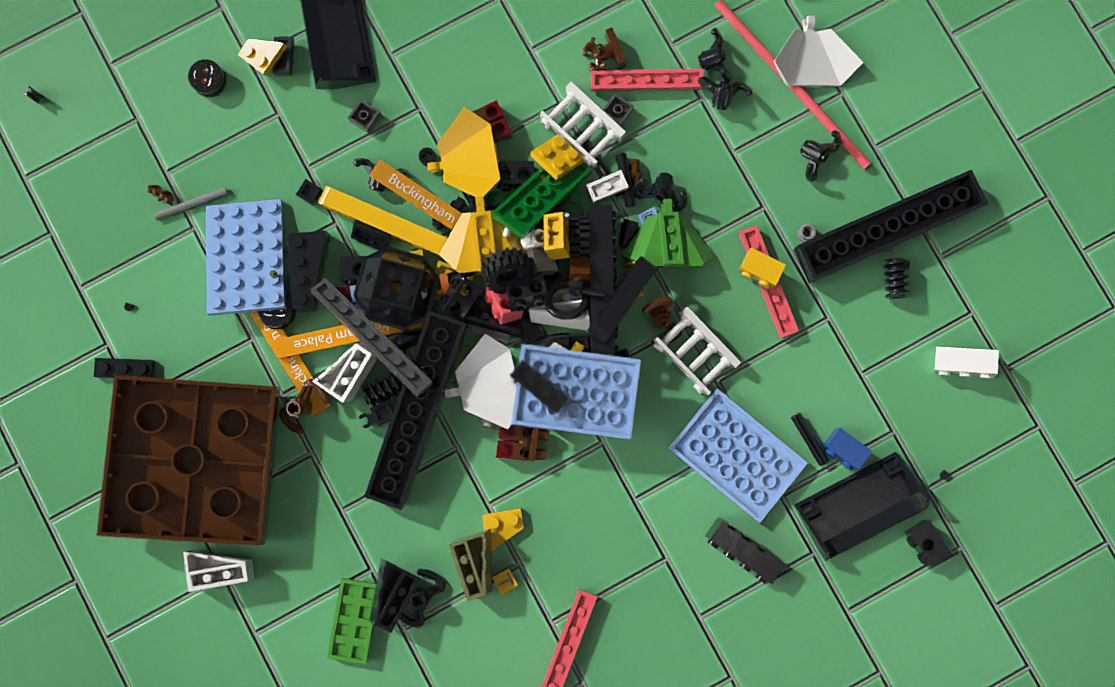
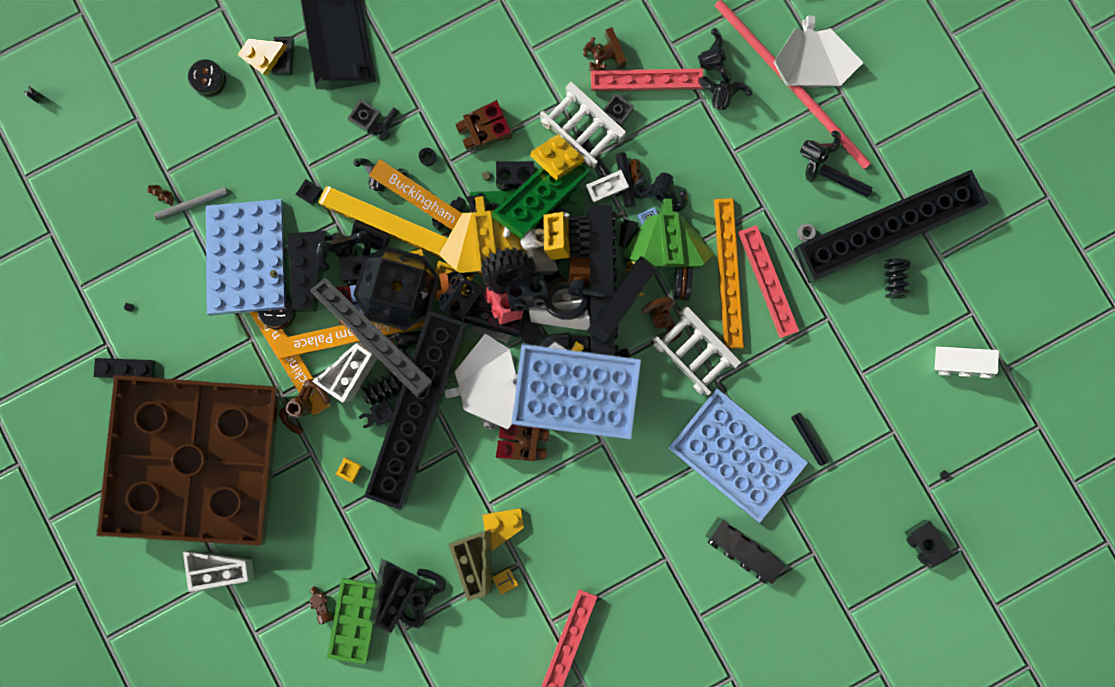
(318, 602): none -> reddish brown piece
(342, 246): none -> black piece
(348, 470): none -> yellow tile
(384, 125): none -> black bar
(468, 155): yellow panel -> none
(539, 386): black plate -> none
(682, 283): none -> black head
(728, 273): none -> light orange tile
(761, 268): yellow brick -> none
(845, 180): none -> black axle
(846, 449): blue brick -> none
(862, 506): black slope -> none

